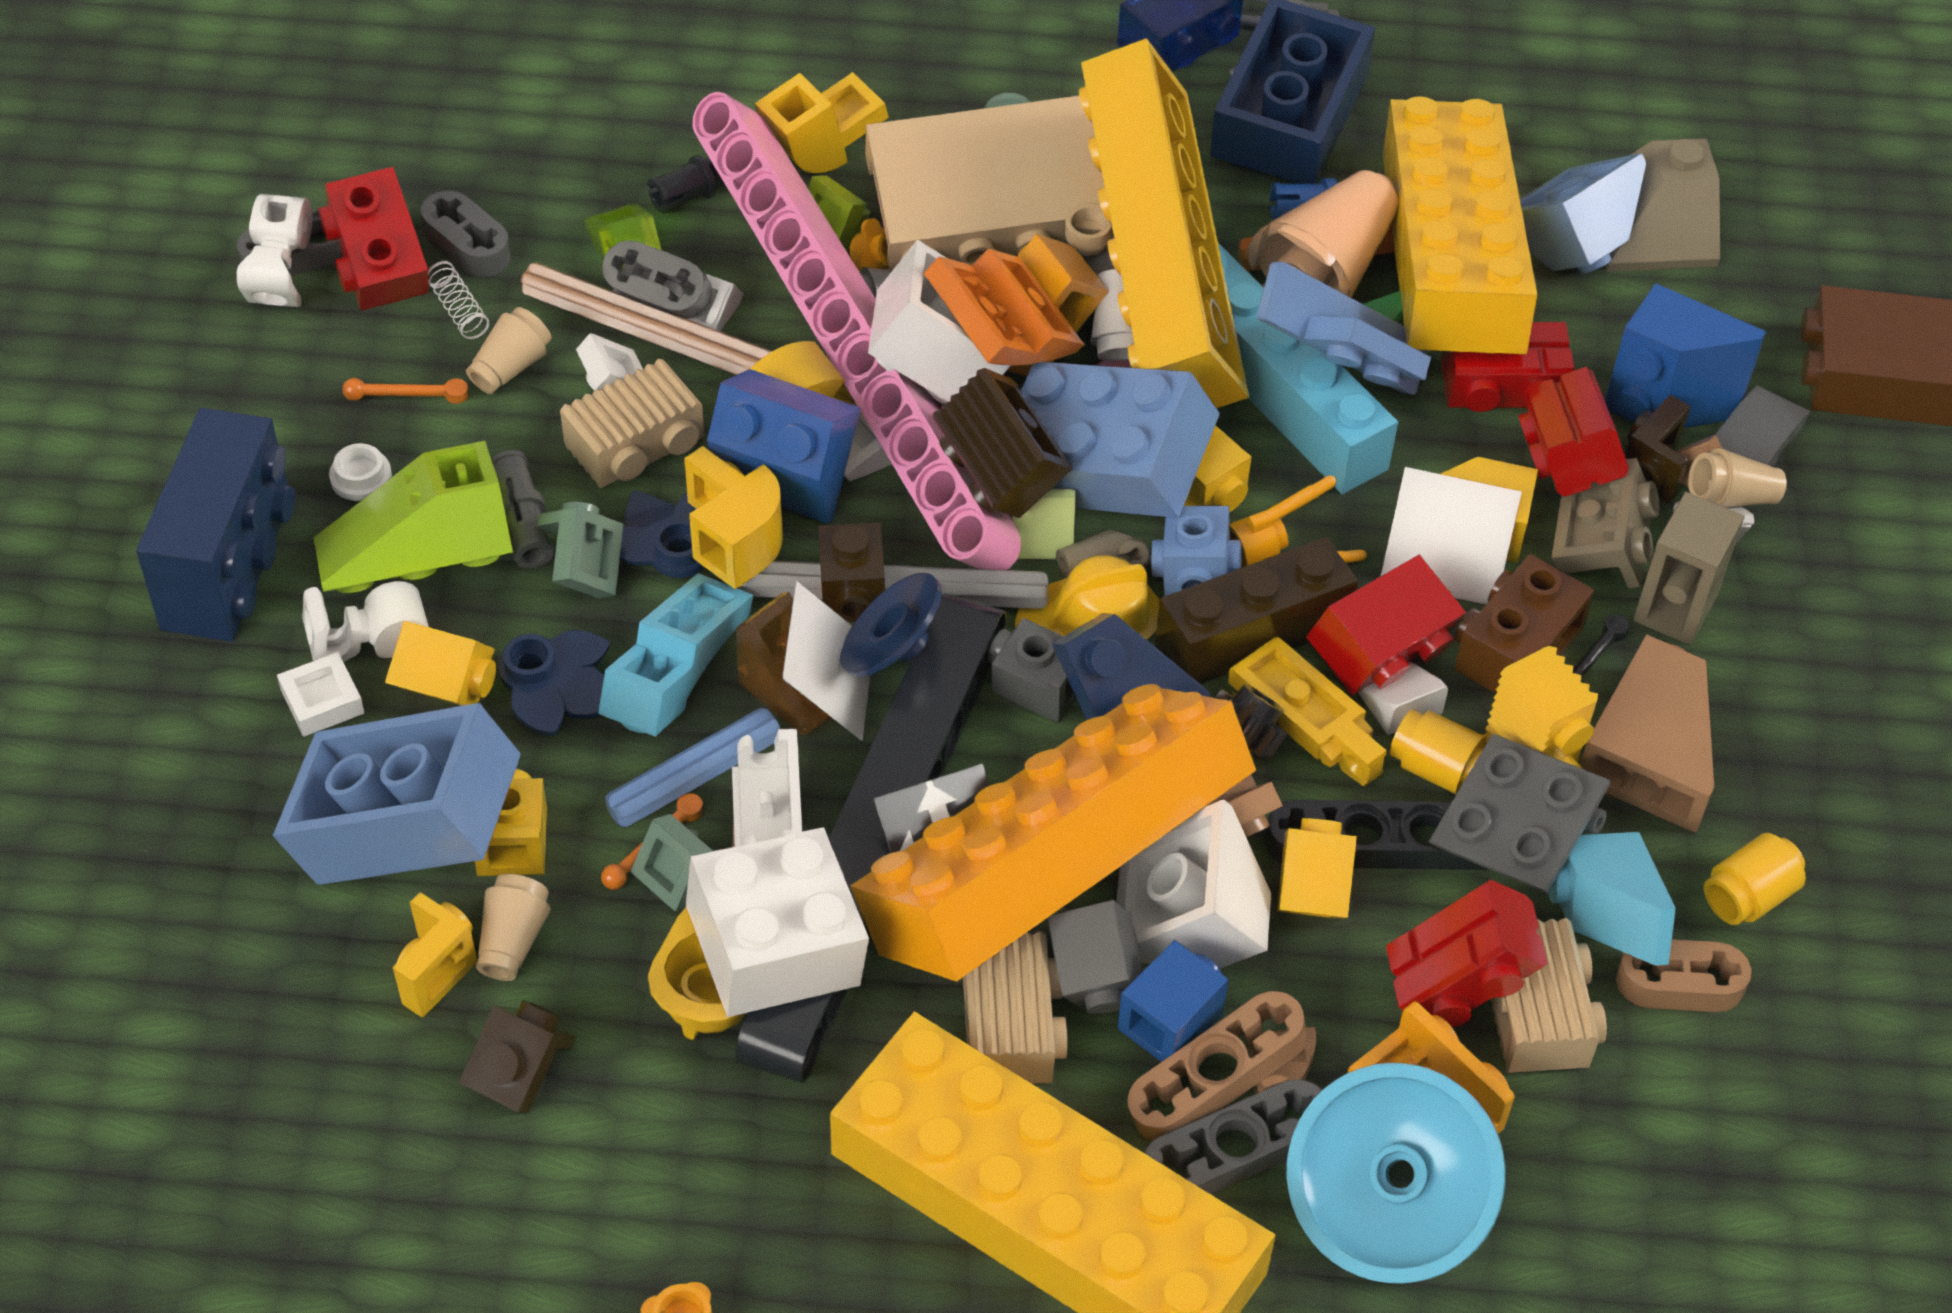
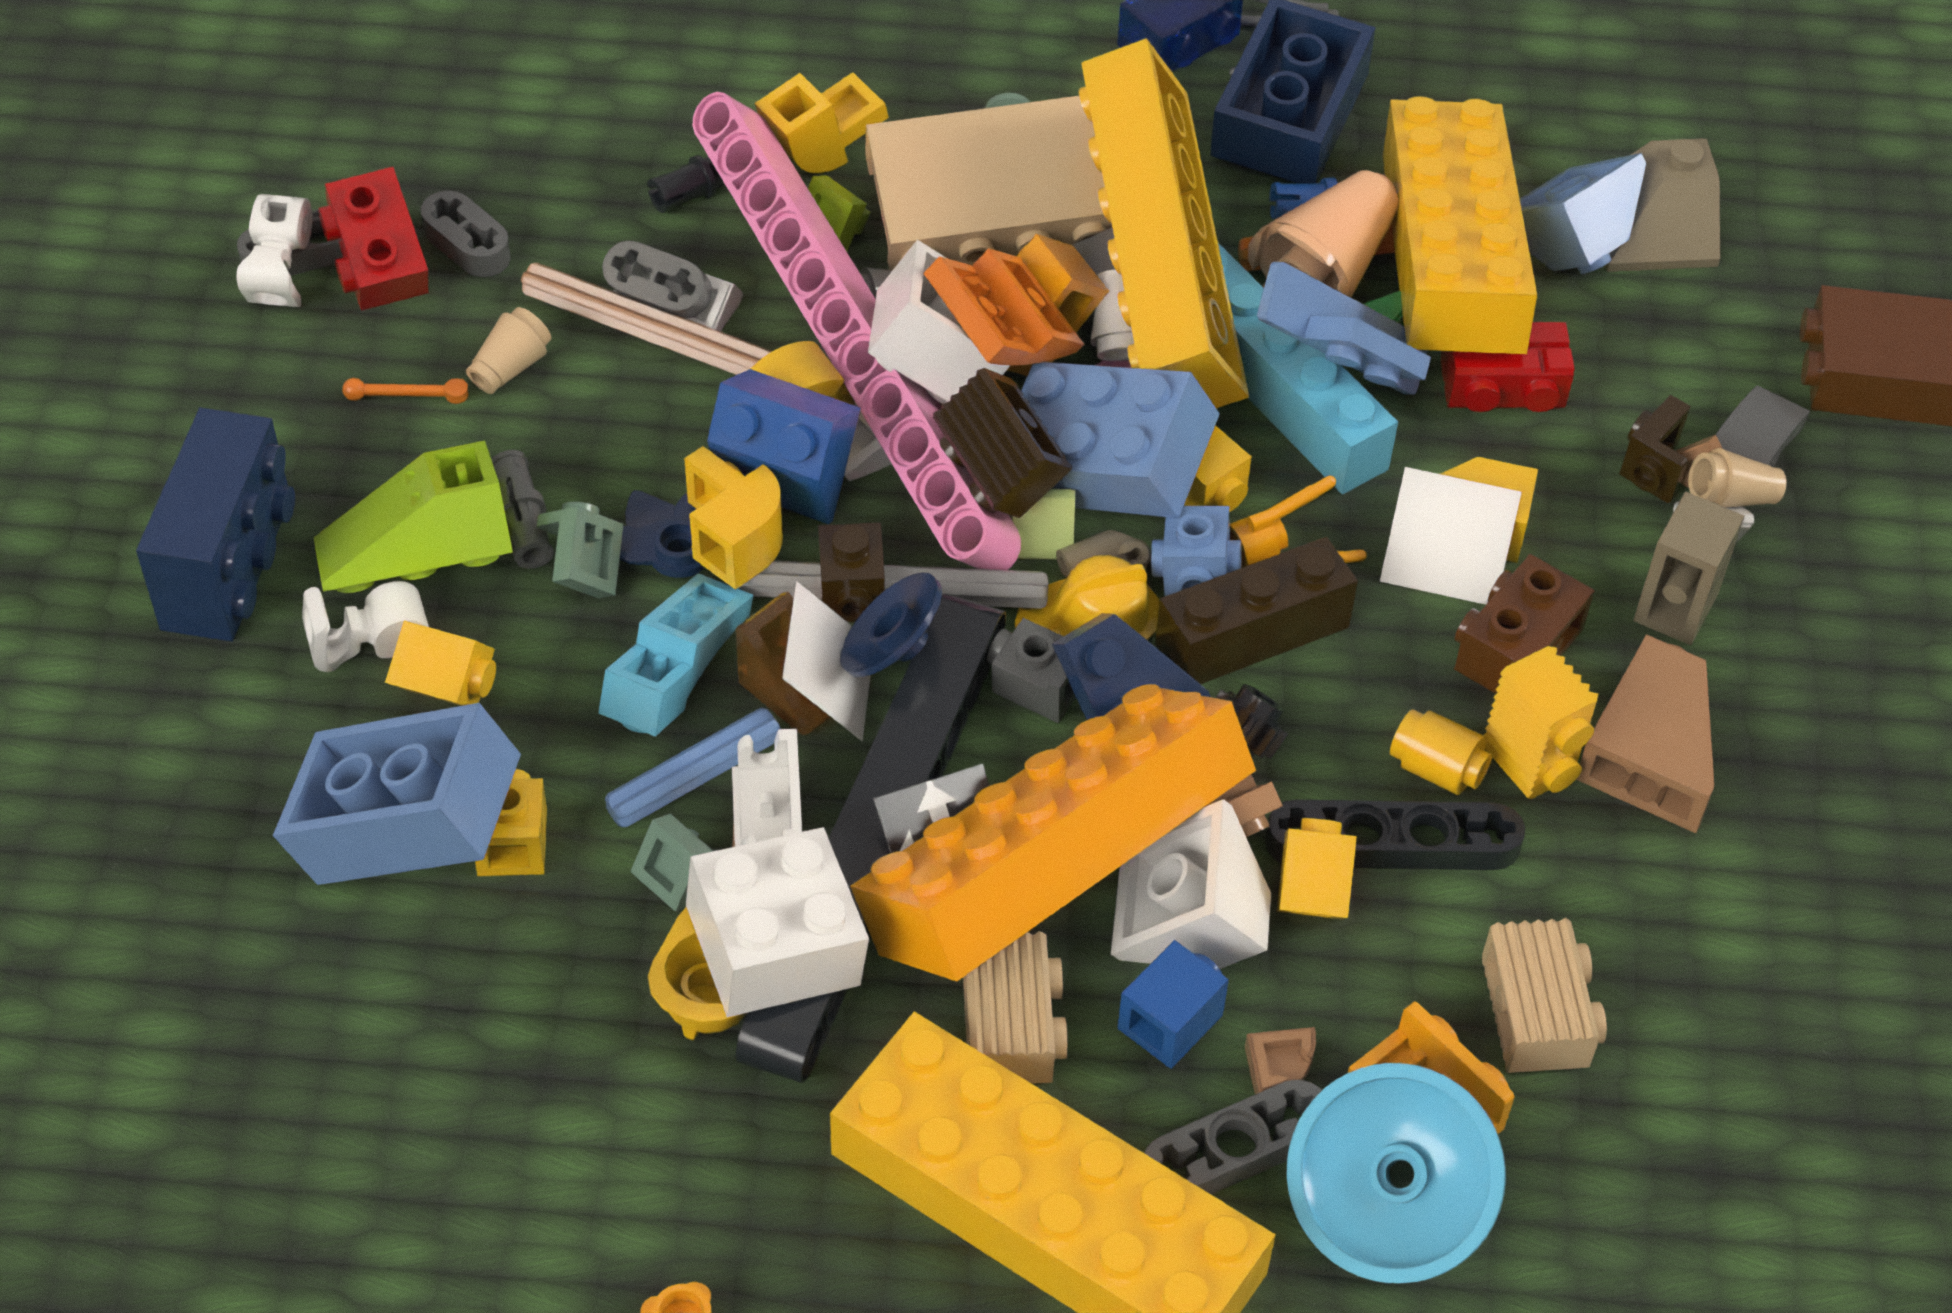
(320, 694): white plate -> none
(358, 471): white plate -> none
(437, 958): yellow bracket -> none
(446, 282): white piece -> none
(510, 923): tan cone -> none
(515, 1054): dark brown bracket -> none
(561, 682): dark blue plate -> none
(606, 361): white plate -> none
(615, 875): orange hinge -> none
(620, 225): clear neon green slope -> none
(632, 423): tan brick -> none
(870, 246): light orange plate -> none
(1087, 229): tan hinge -> none
(1095, 955): dark grey brick -> none
(1223, 1037): medium nougat beam -> none
(1314, 710): yellow hinge -> none
(1386, 626): red brick -> none
(1413, 690): white slope -> none
(1468, 953): red brick -> none
(1521, 813): dark grey hinge -> none
(1572, 433): red brick -> none
(1608, 527): dark tan bracket -> none
(1614, 629): black hinge -> none
(1617, 896): medium azure slope -> none
(1683, 352): blue slope -> none
(1685, 980): medium nougat beam -> none
(1755, 879): yellow brick -> none

